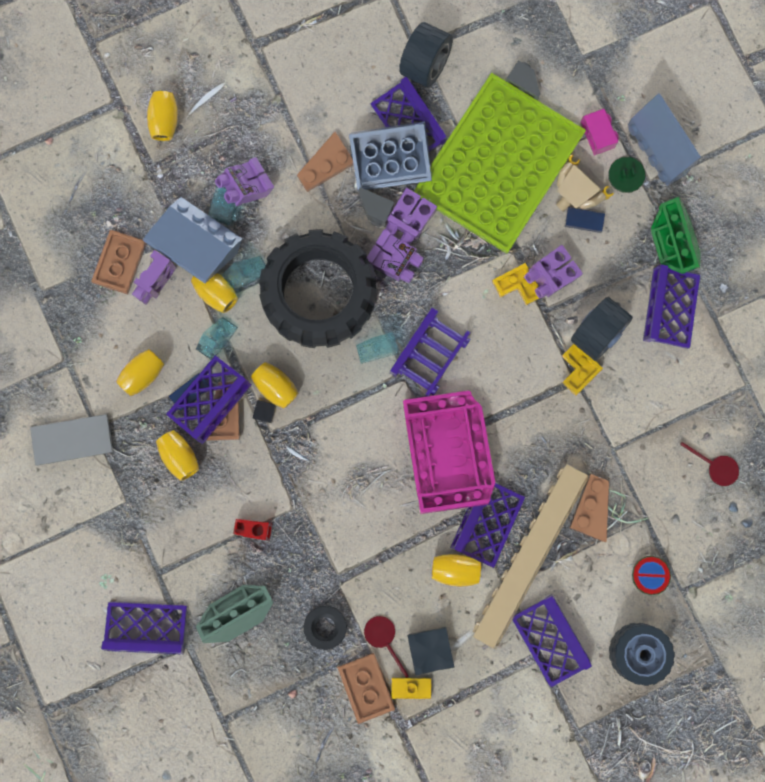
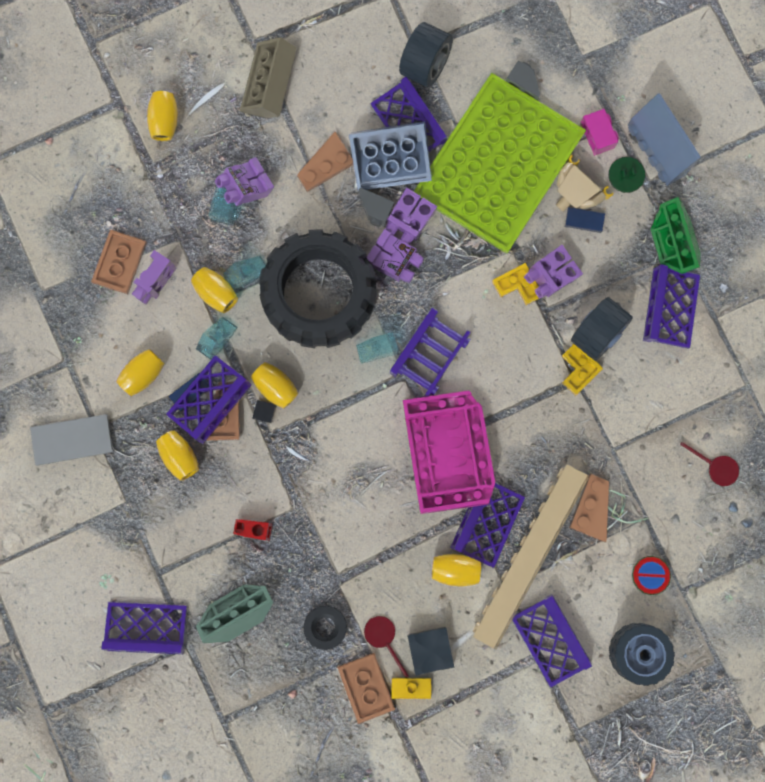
(193, 240): sand blue slope -> none
(268, 78): none -> dark tan slope

